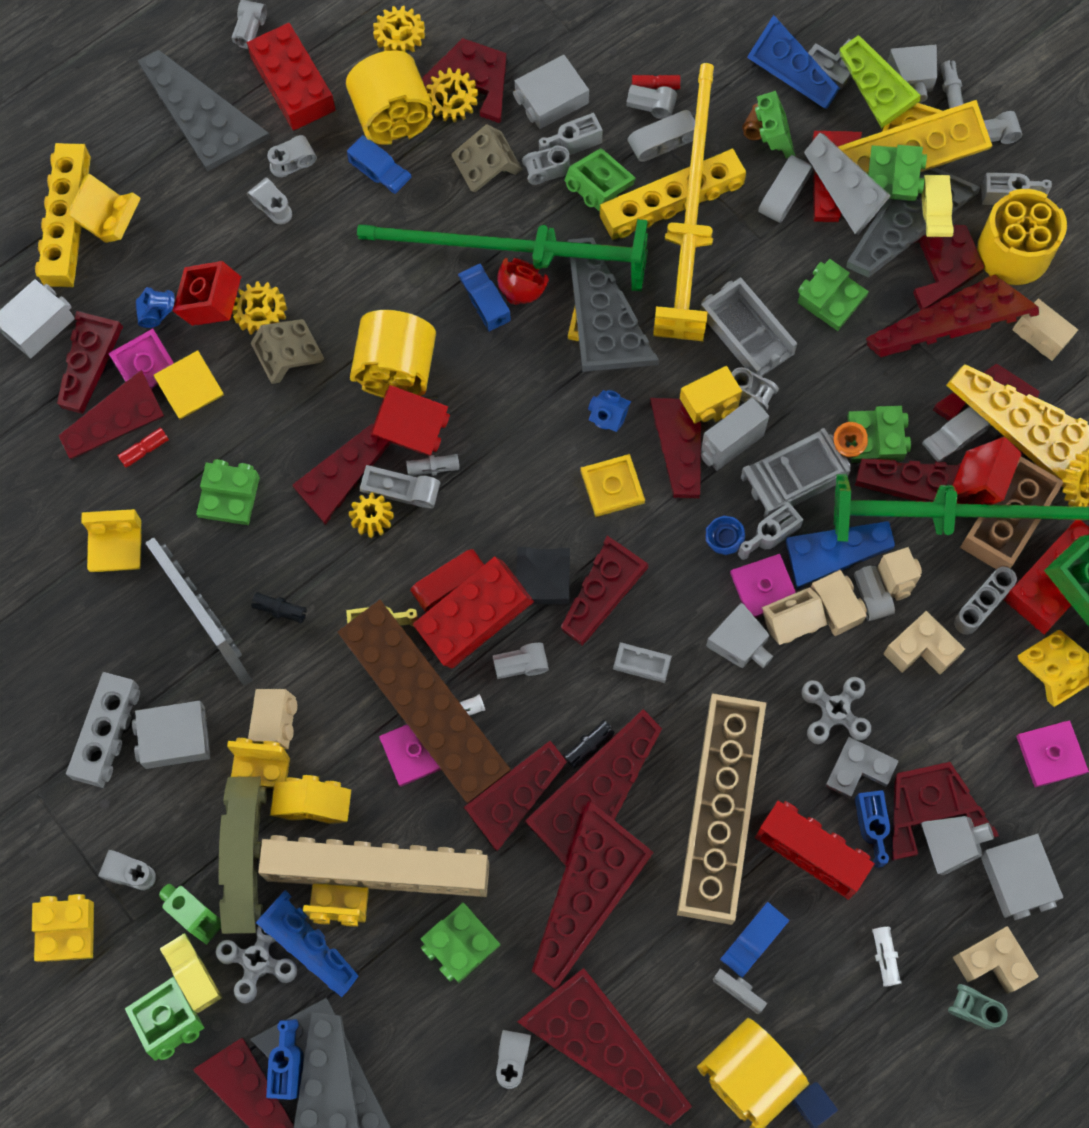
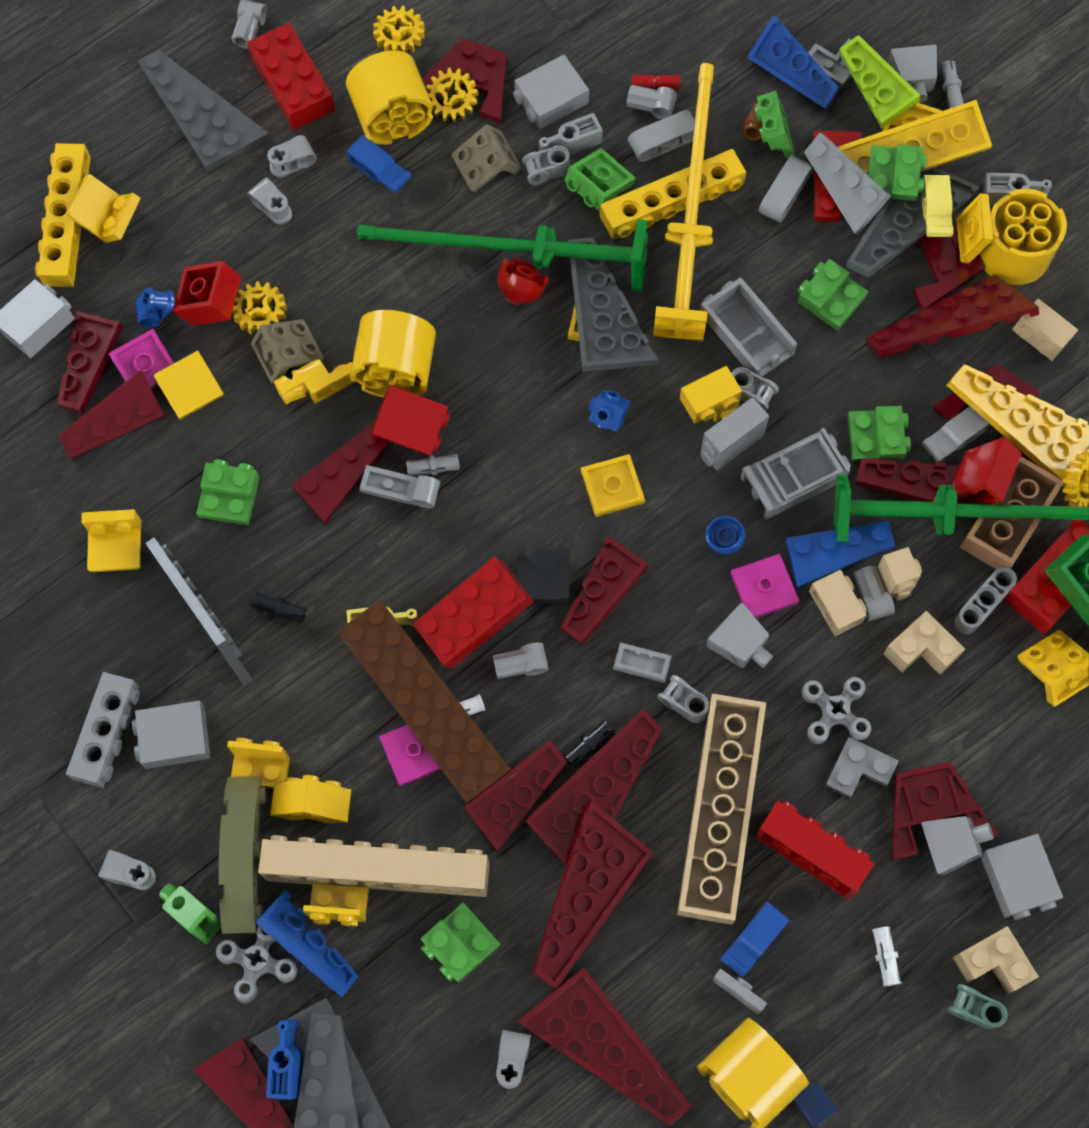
(63, 928): yellow plate -> none
(145, 446): red piece -> none
(164, 1020): bright green plate -> none
(191, 973): light yellow piece -> none
(272, 716): tan brick -> none
(315, 381): none -> yellow plate
(368, 506): yellow gear -> none
(445, 579): red beam -> none
(485, 297): blue piece -> none
(680, 445): dark red wing -> none
(680, 696): none -> light grey piece
(779, 523): light grey piece -> none
(794, 616): tan brick -> none
(849, 432): orange piece -> none
(872, 810): blue piece -> none
(974, 228): none -> yellow tile
(1004, 128): light grey piece -> none
(1052, 753): dark pink plate -> none

